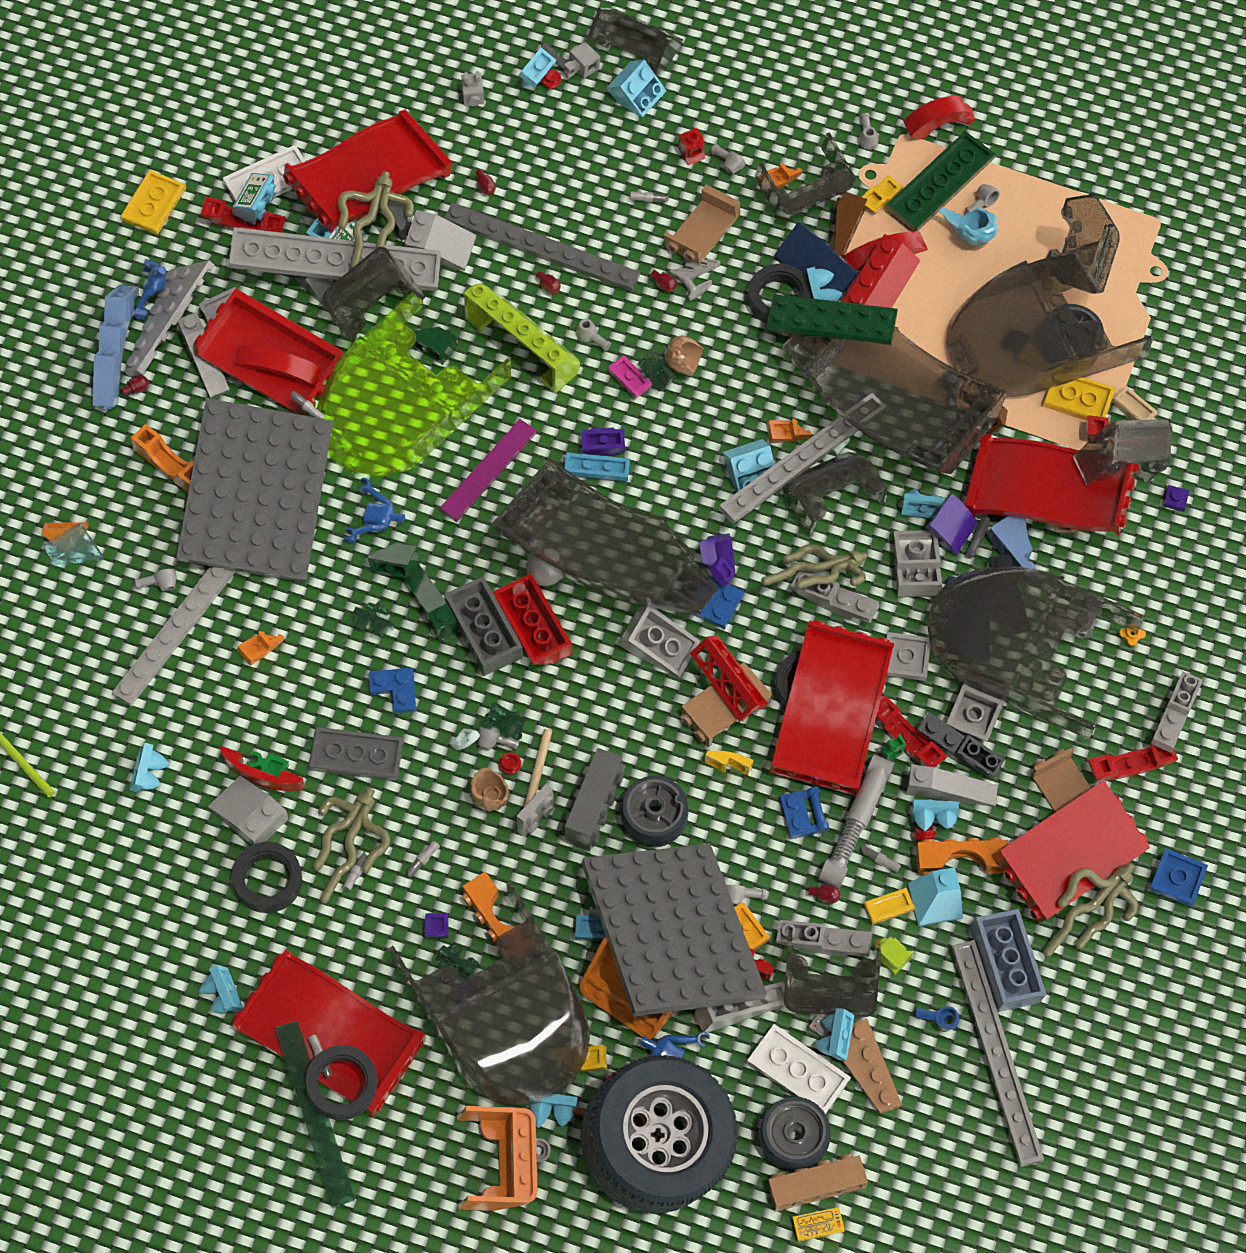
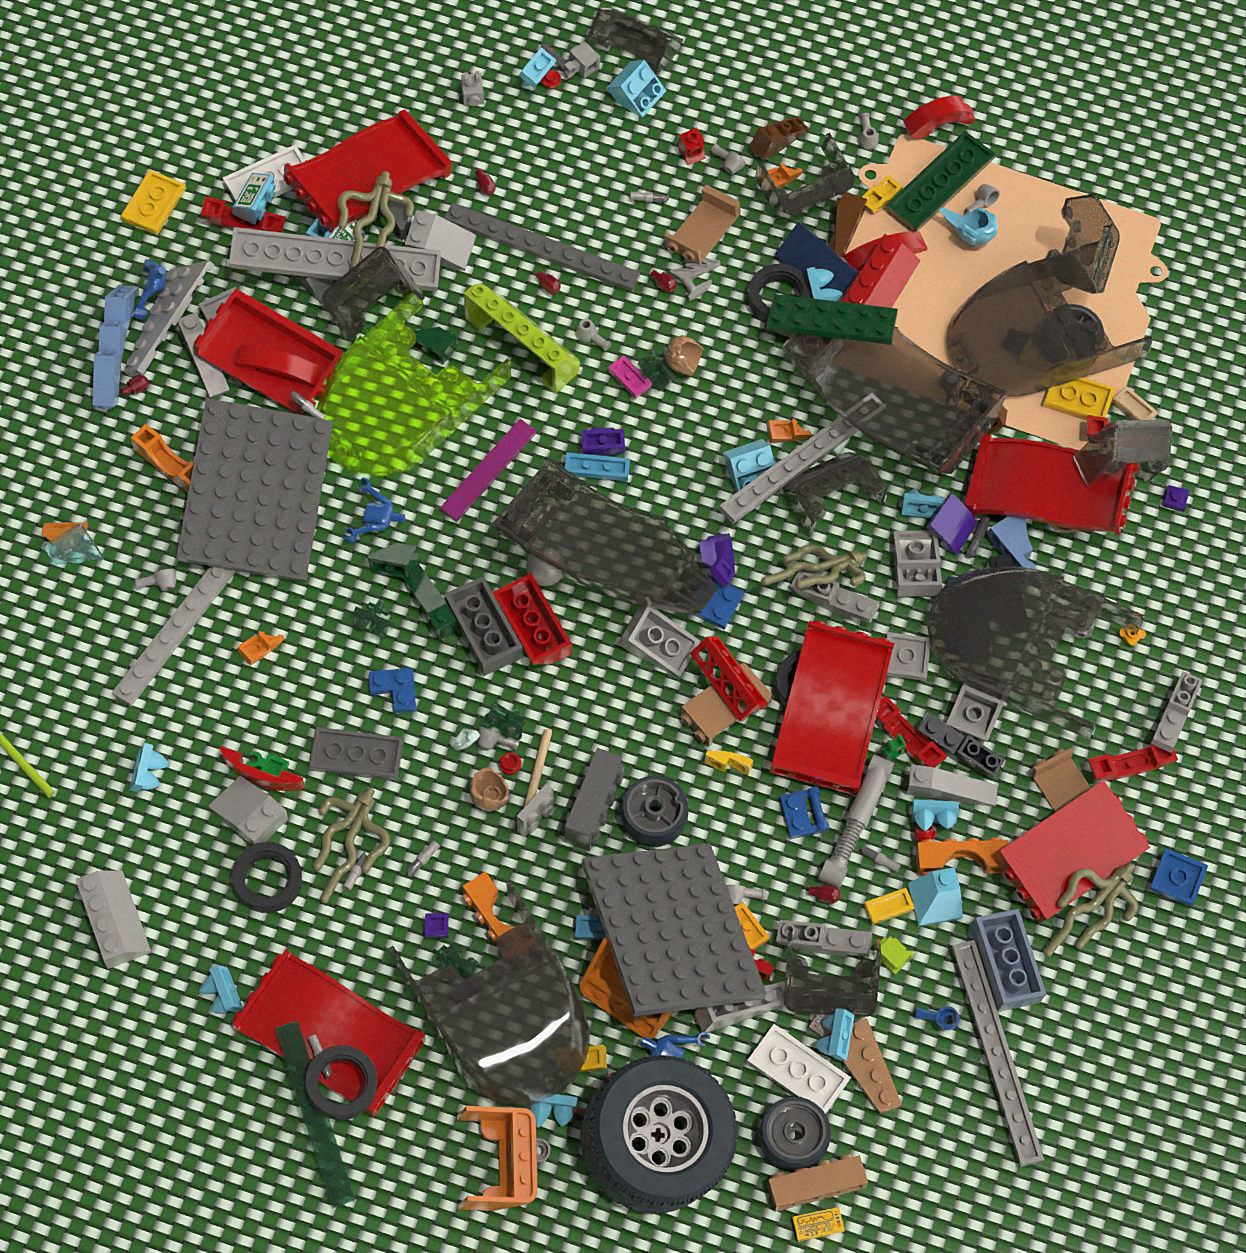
(113, 917): none -> light grey slope
(777, 136): none -> reddish brown slope

